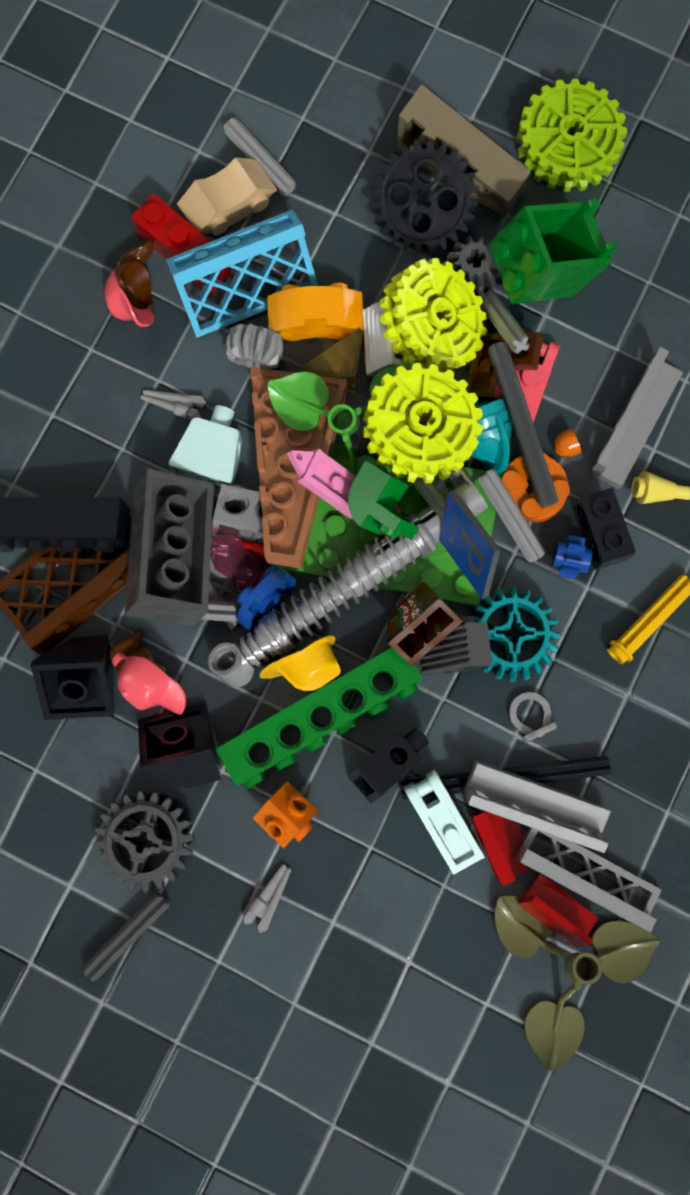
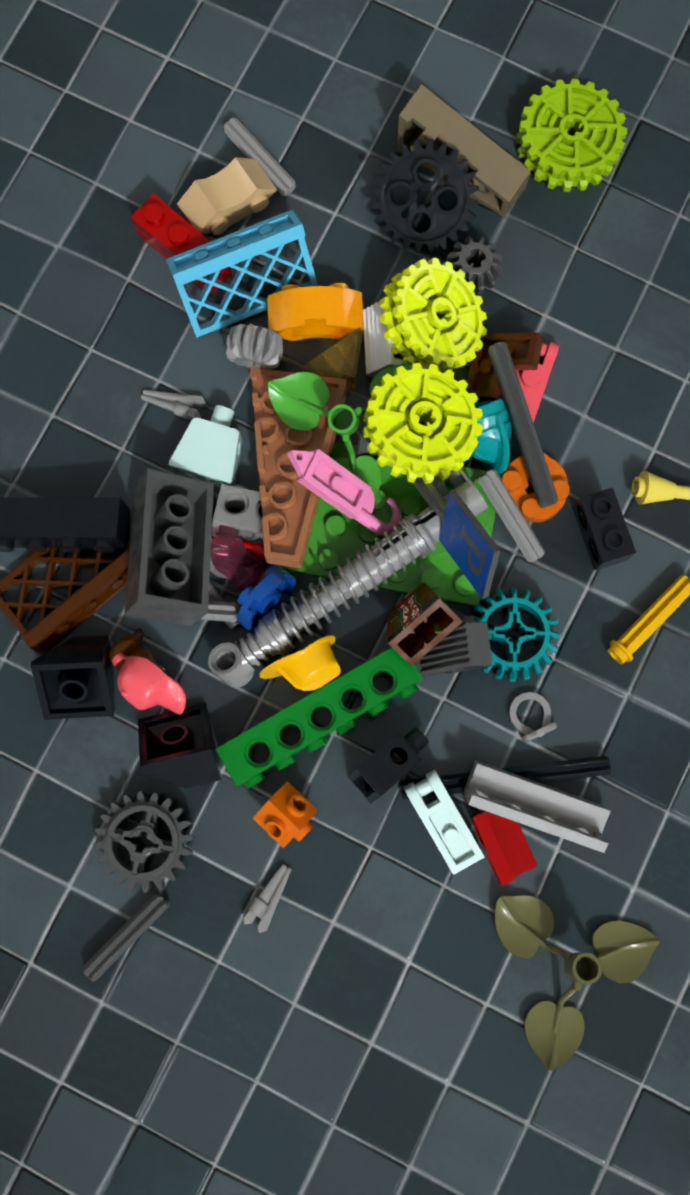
(129, 287): hair -> none
(374, 499): green brick -> none
(504, 321): light grey axle -> none
(550, 251): green container -> none
(558, 912): red panel -> none
(567, 444): orange hinge -> none
(572, 557): blue gear -> none
(590, 890): light grey fence -> none
(636, 421): light grey fence -> none

